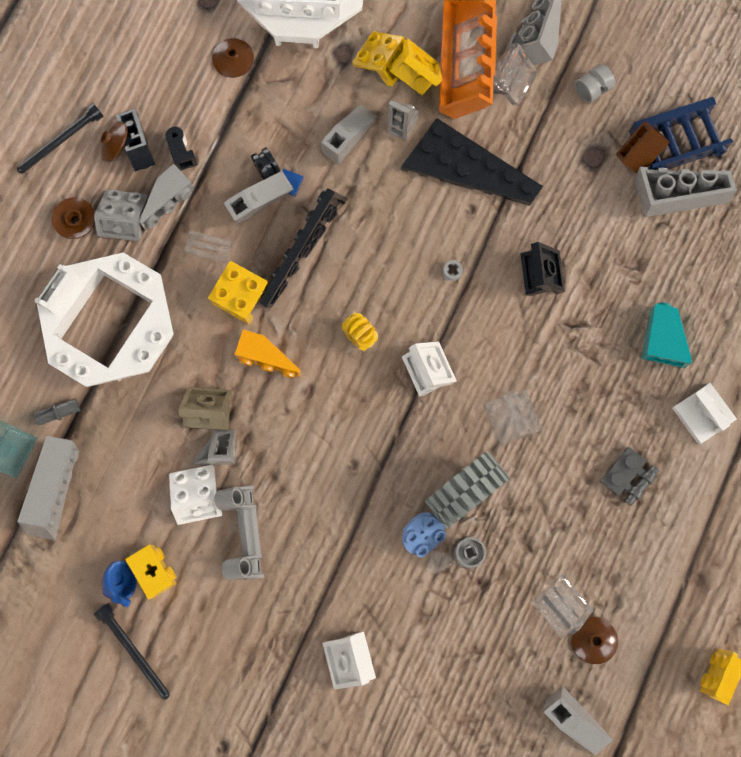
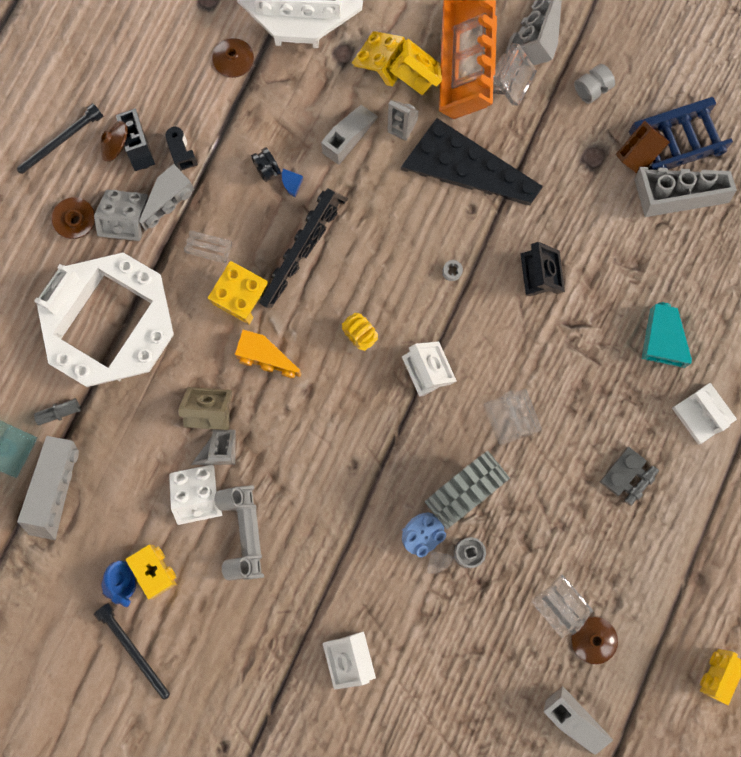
(258, 197): light grey slope -> none

